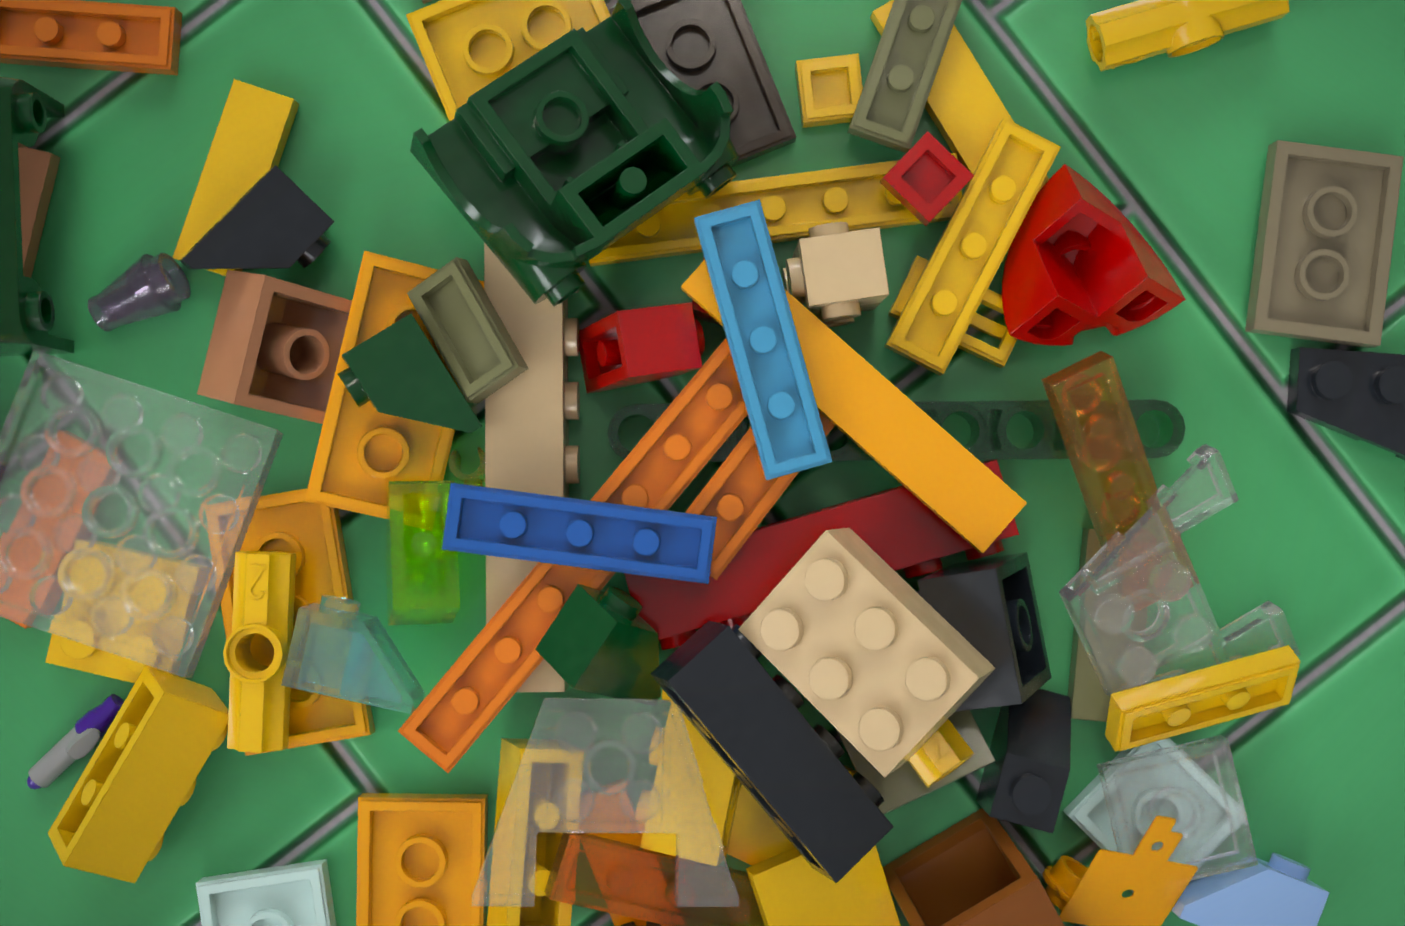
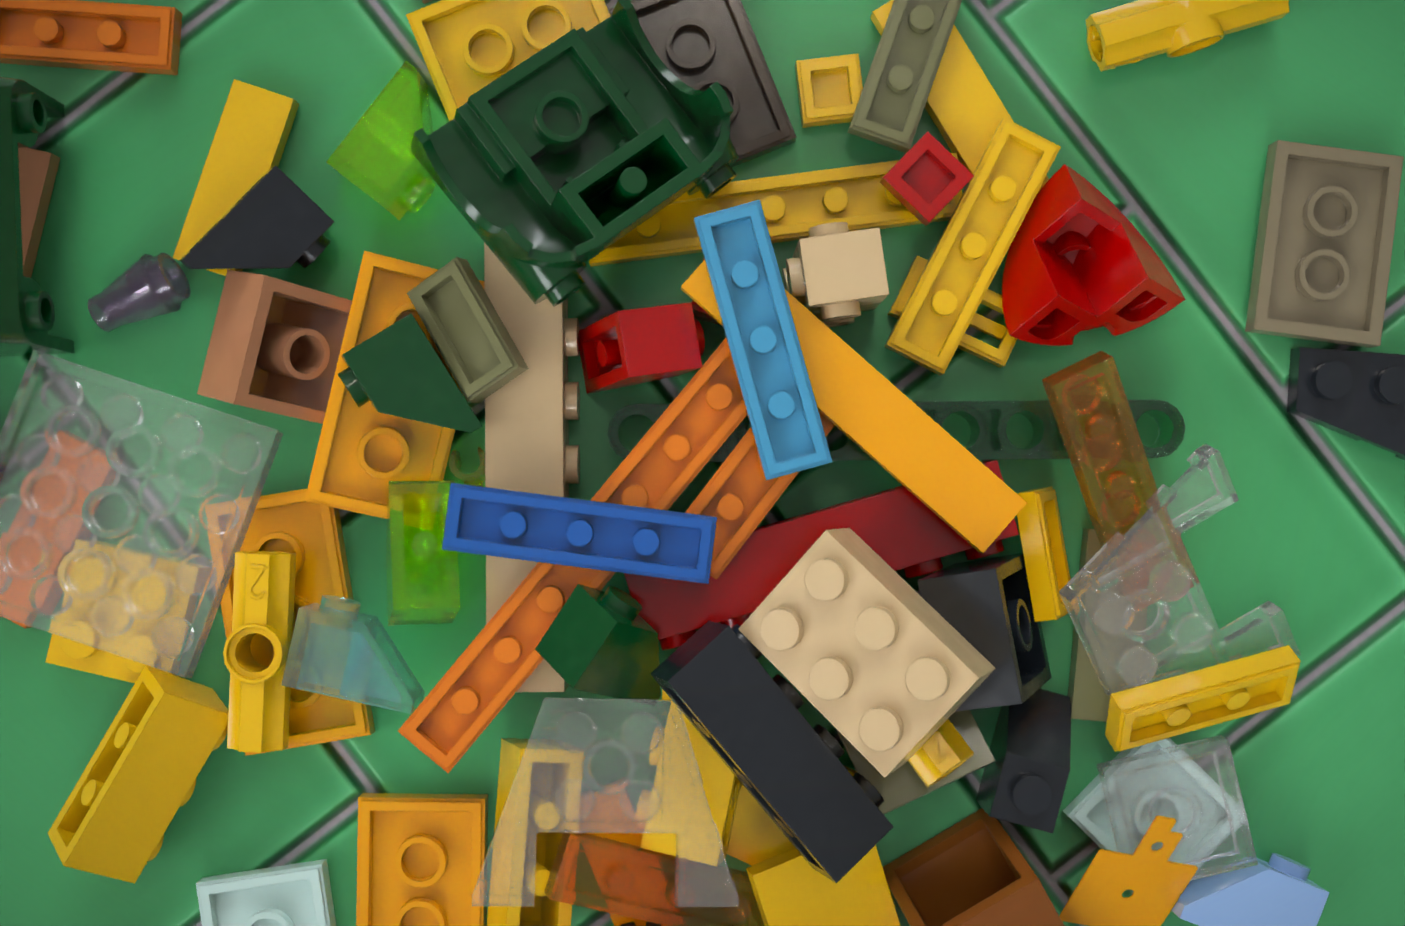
(75, 743): light grey piece -> none
(378, 147): none -> clear neon green slope
(1043, 552): none -> yellow tile
(1063, 879): light orange plate -> none

